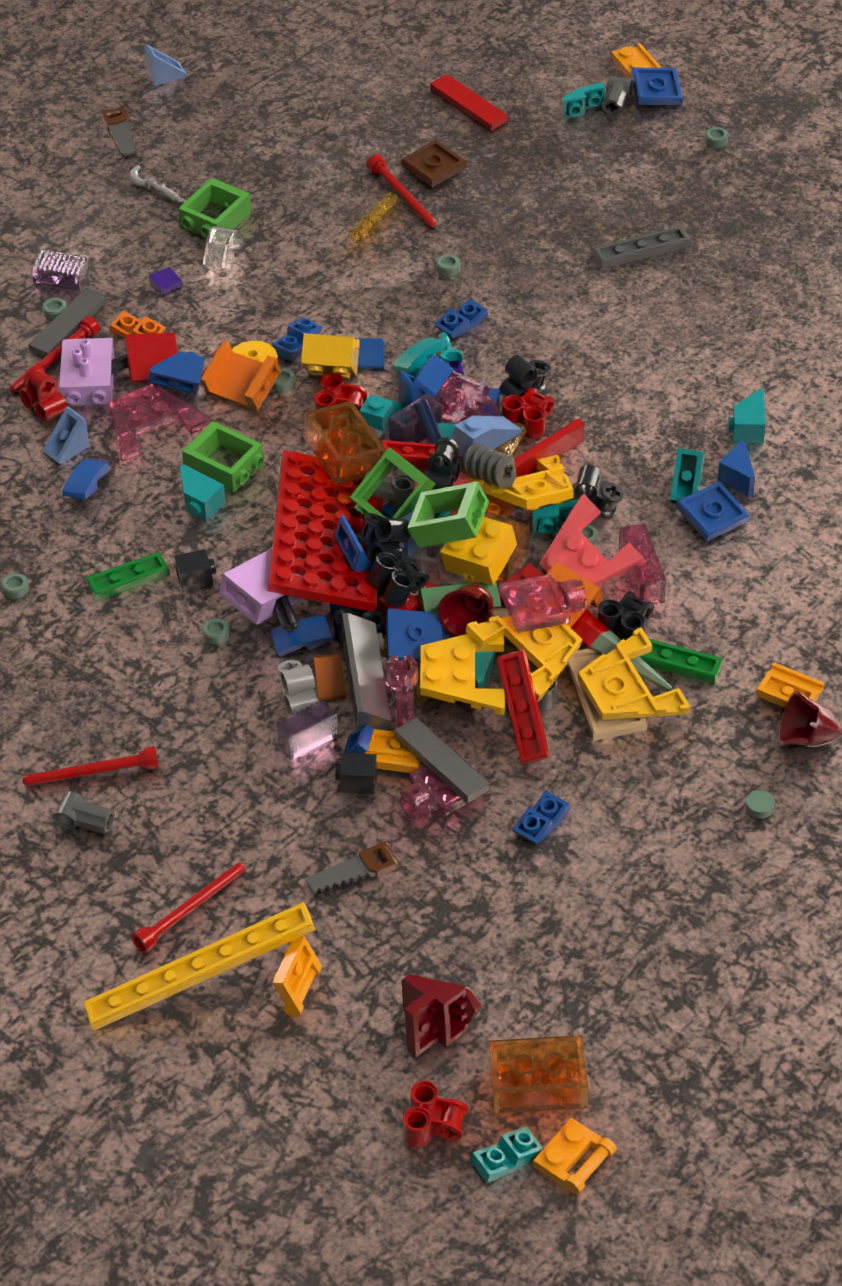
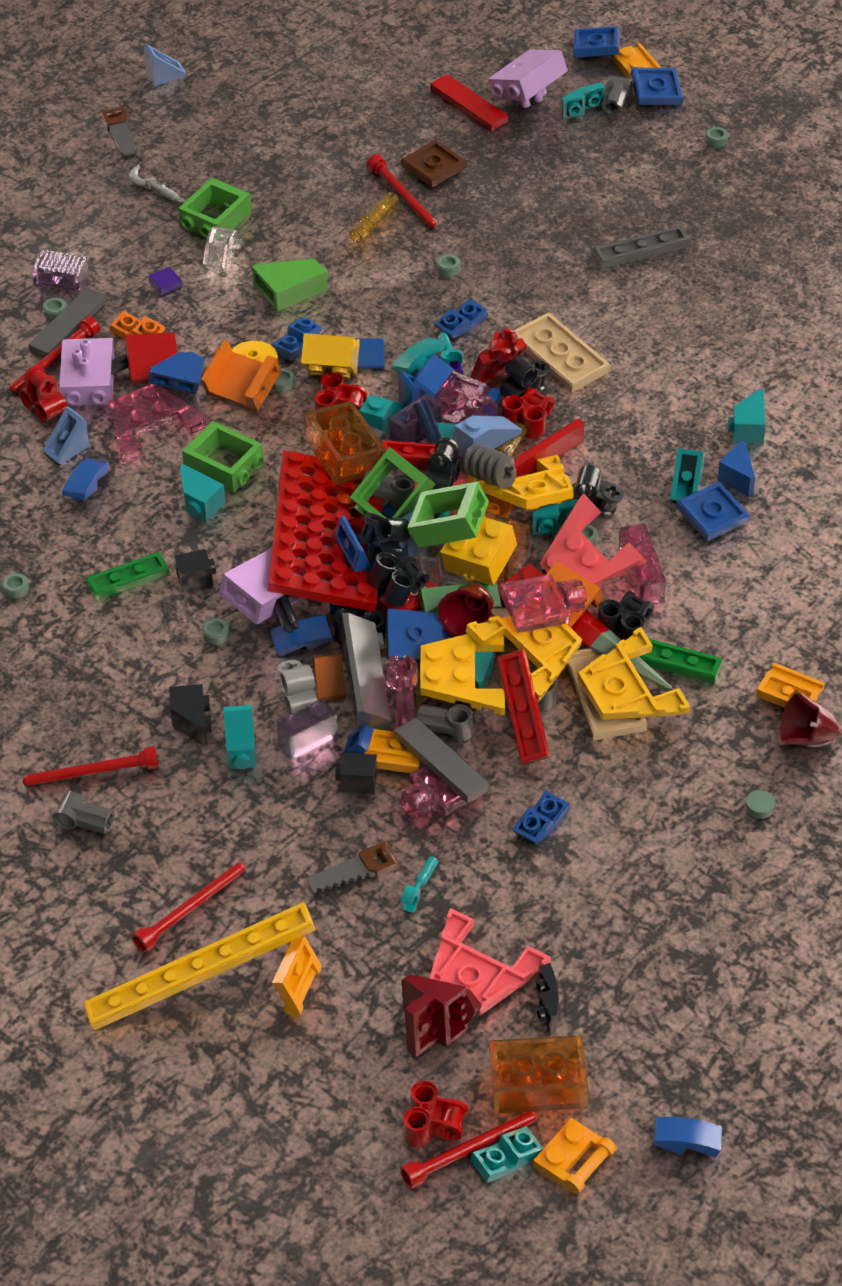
(188, 711): none -> black slope
(240, 737): none -> teal slope
(289, 281): none -> bright green slope
(412, 893): none -> teal piece
(415, 1173): none -> red piece
(453, 721): none -> dark grey piece
(485, 976): none -> coral wing
(502, 349): none -> red plate
(527, 76): none -> lavender piece
(548, 998): none -> black slope
(568, 356): none -> tan tile
(596, 41): none -> blue plate
(682, 1133): none -> blue slope

